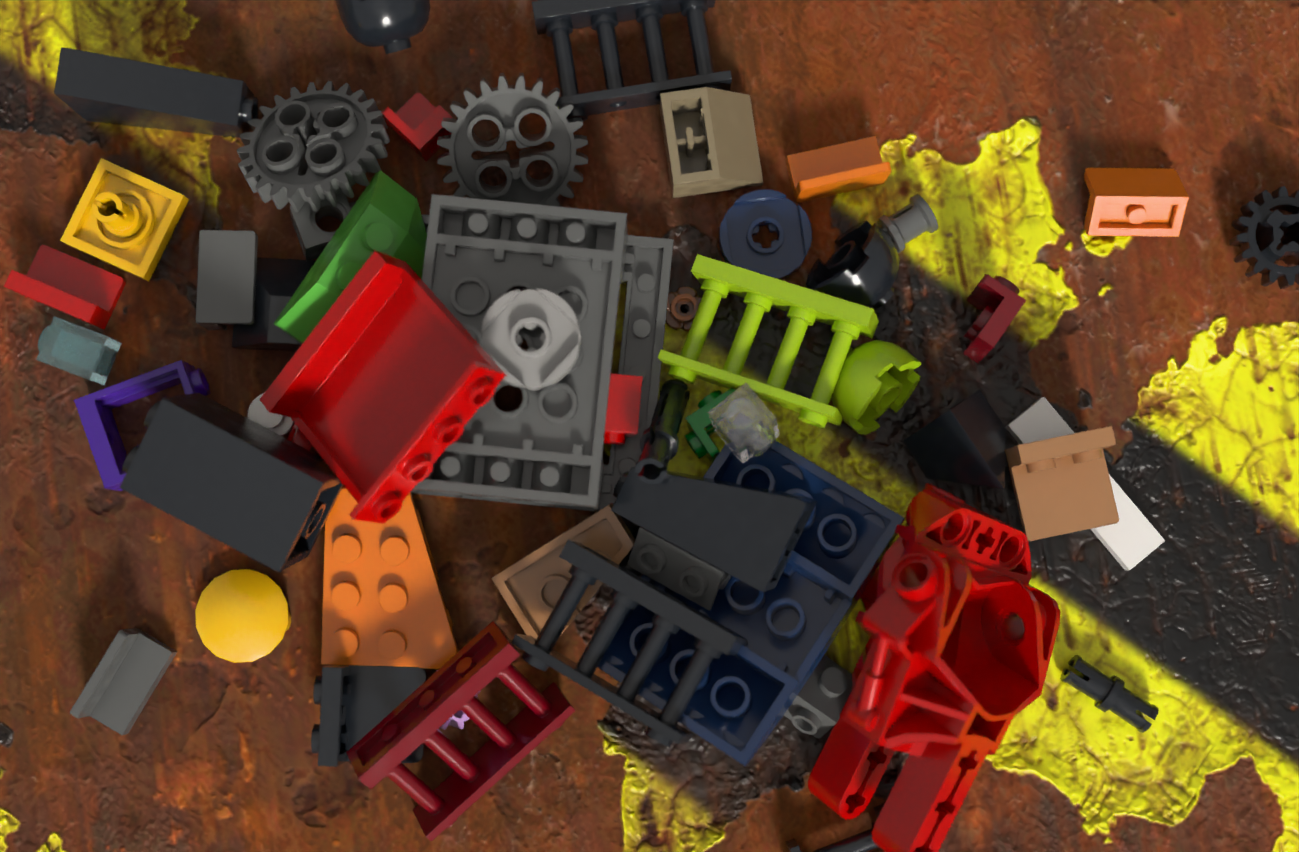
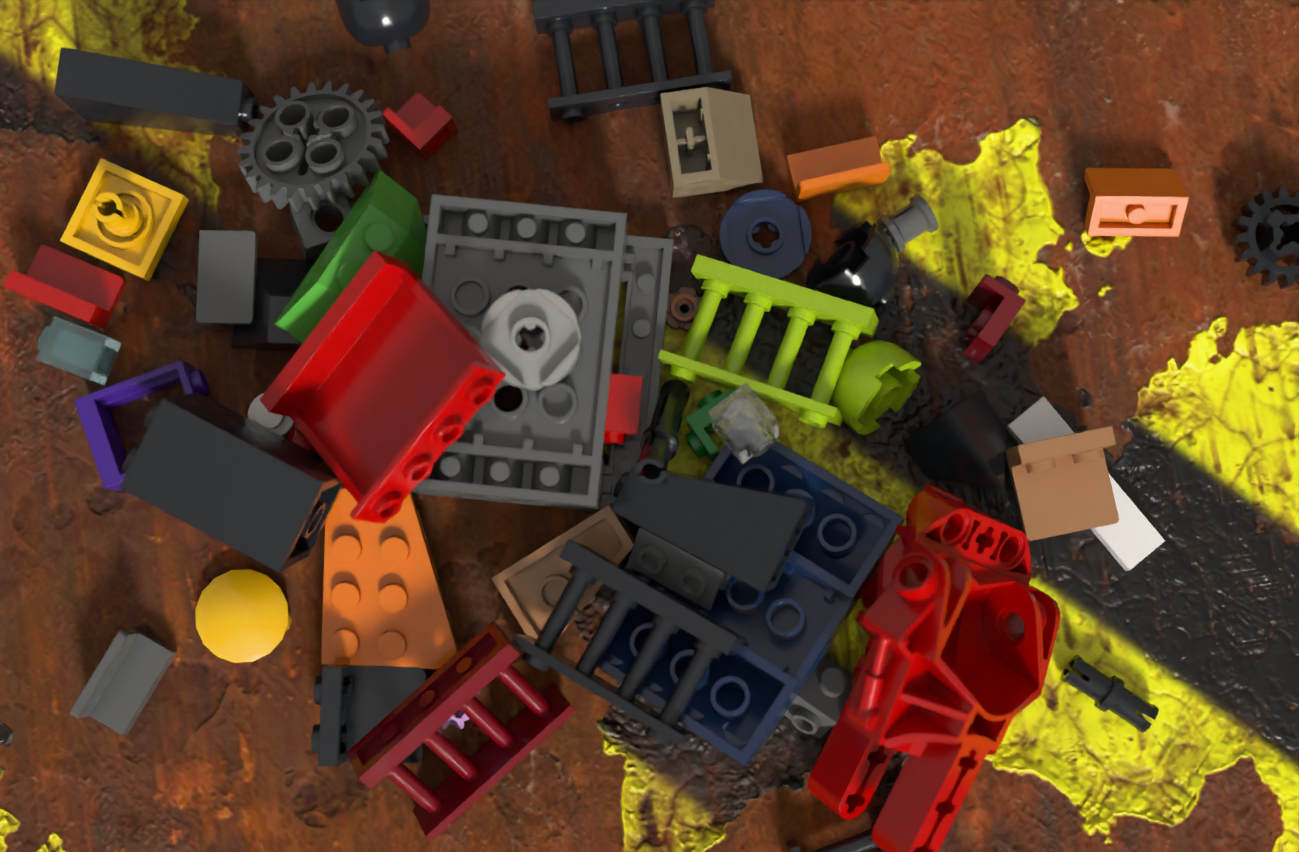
(506, 107): dark grey gear -> none

